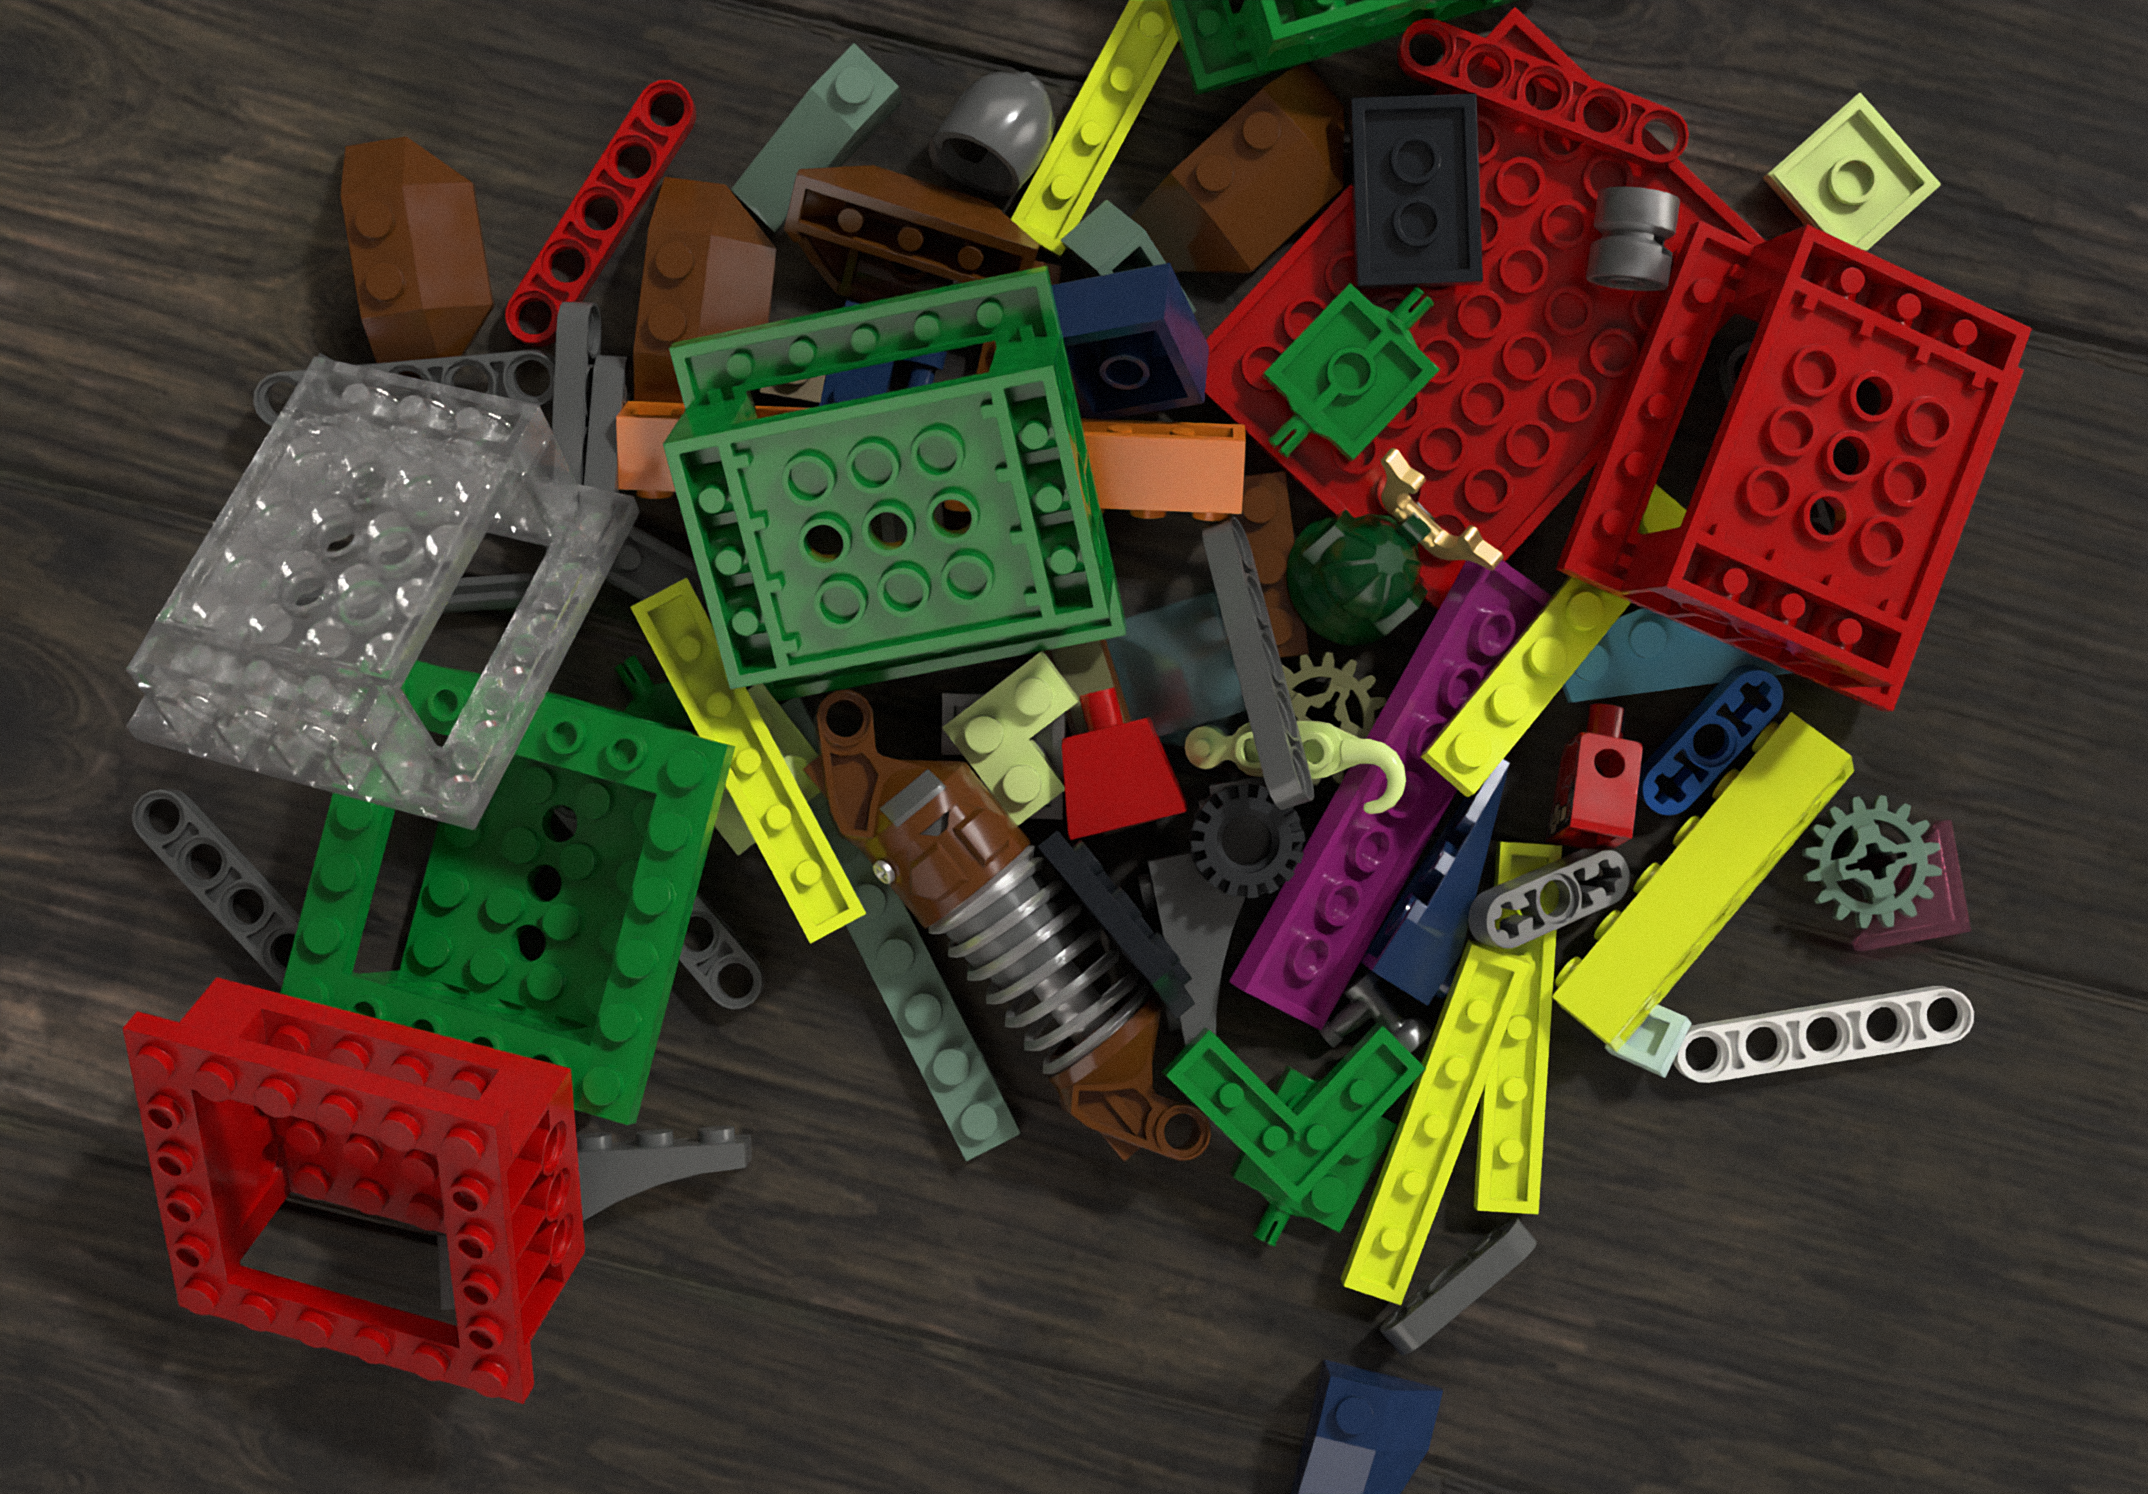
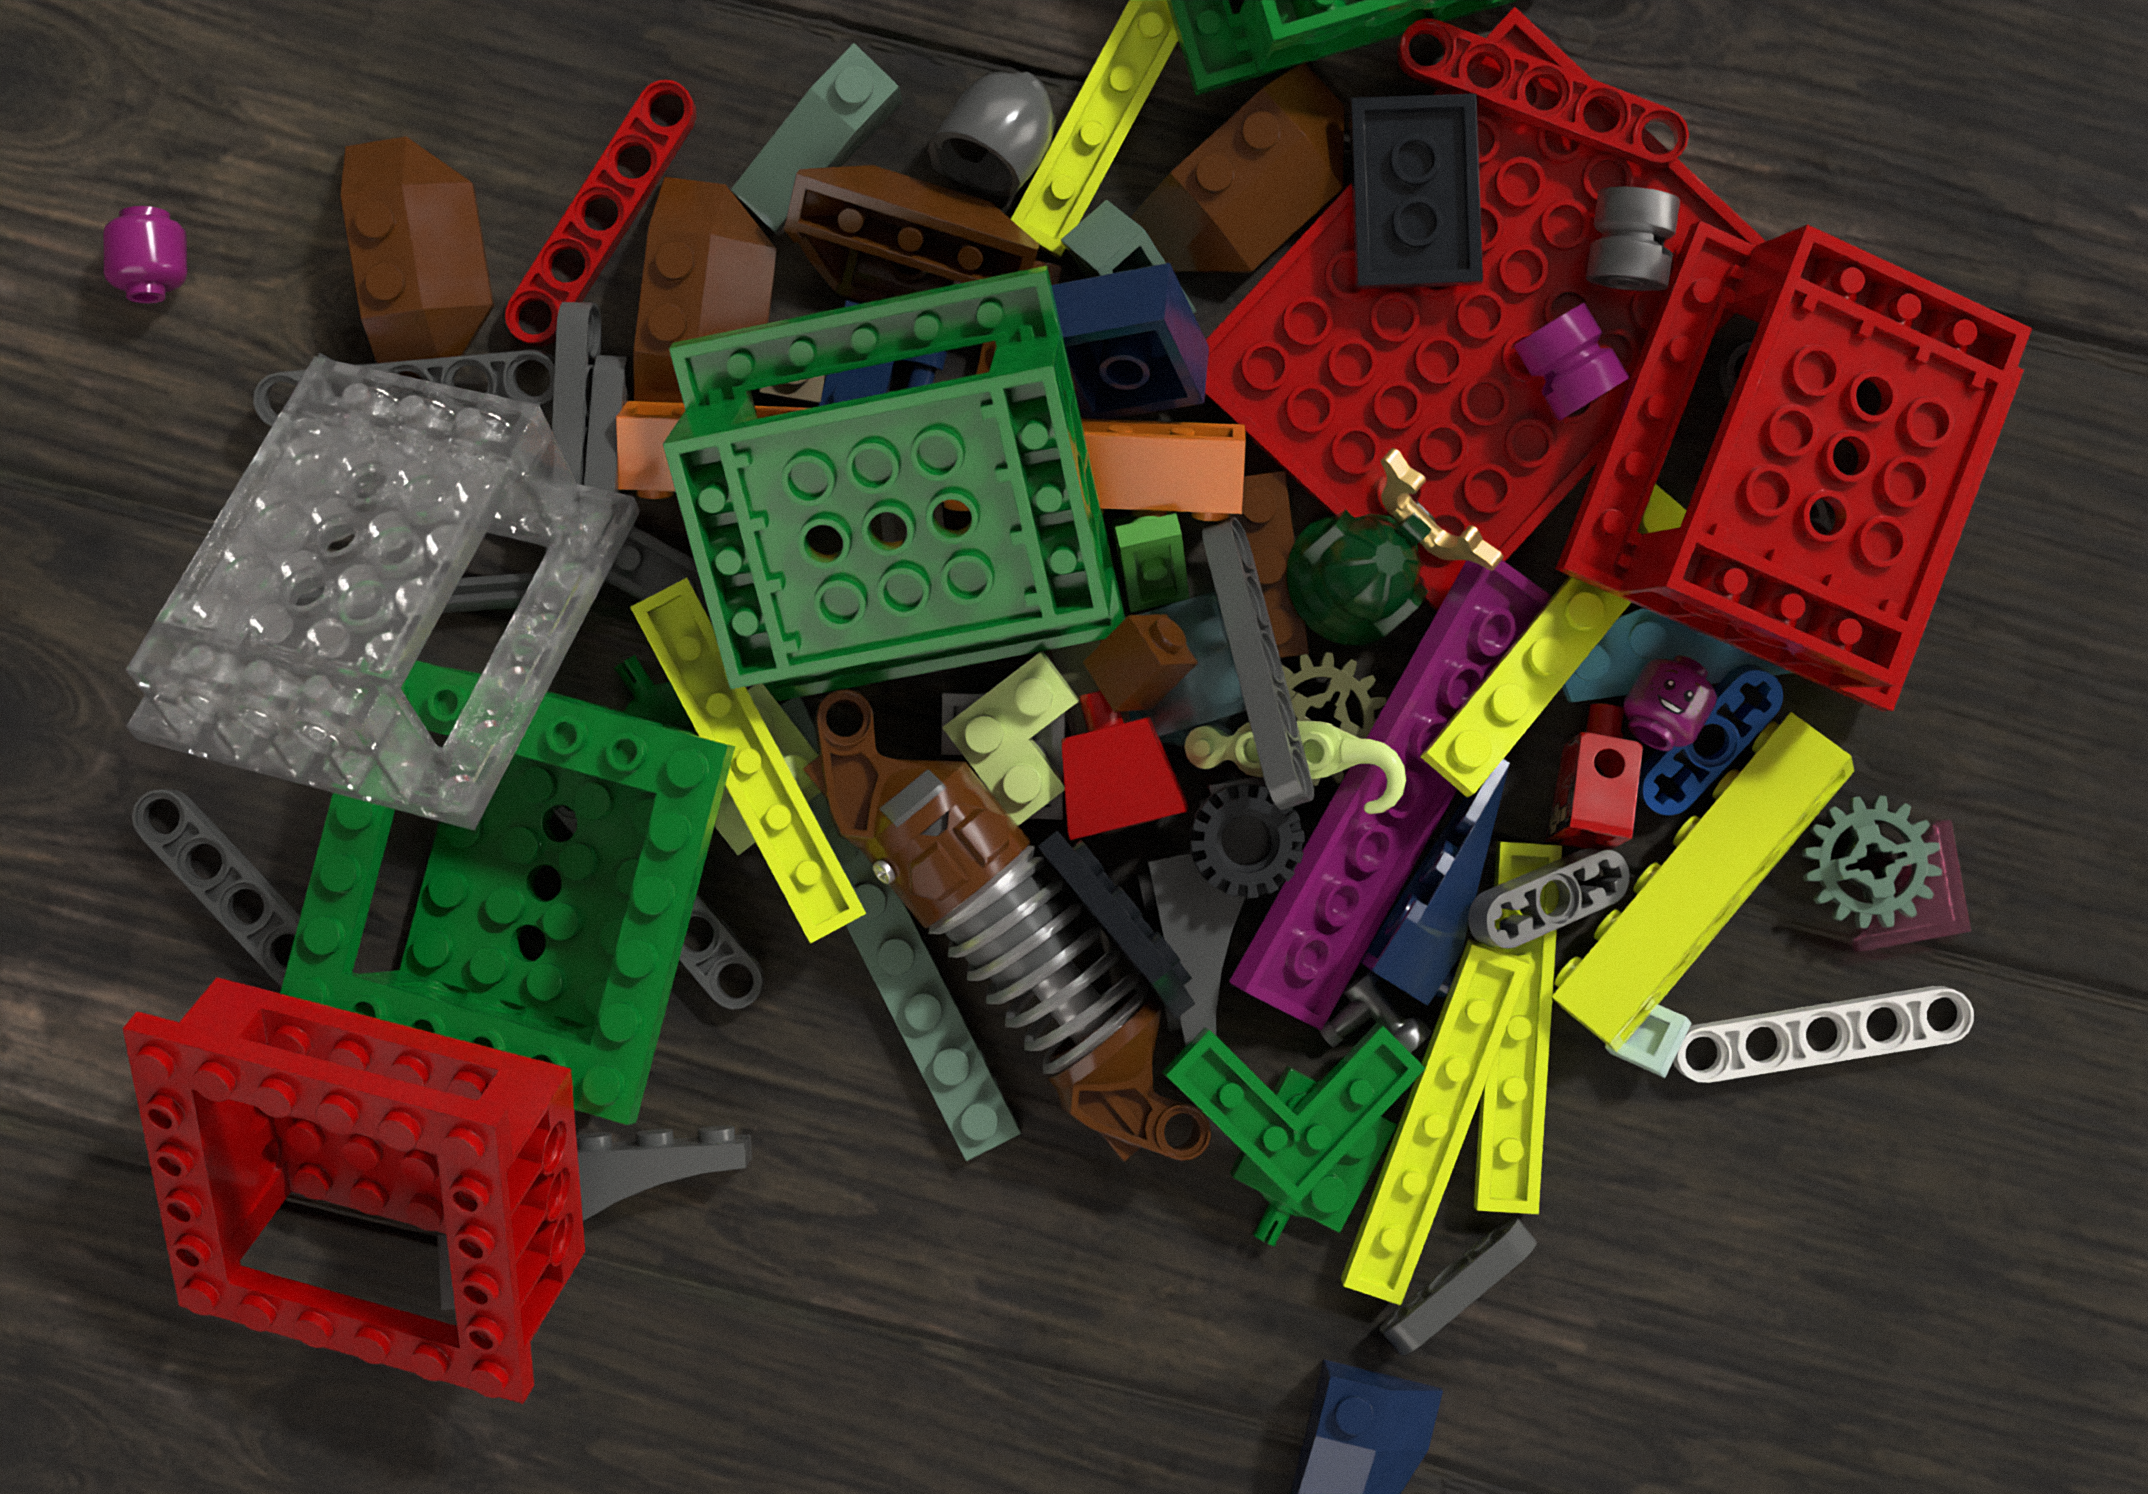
(144, 253): none -> magenta head
(1140, 662): none -> reddish brown brick
(1151, 560): none -> bright green slope
(1350, 372): green plate -> none
(1571, 361): none -> magenta wheel
(1669, 702): none -> magenta head
(1852, 177): yellowish green plate -> none

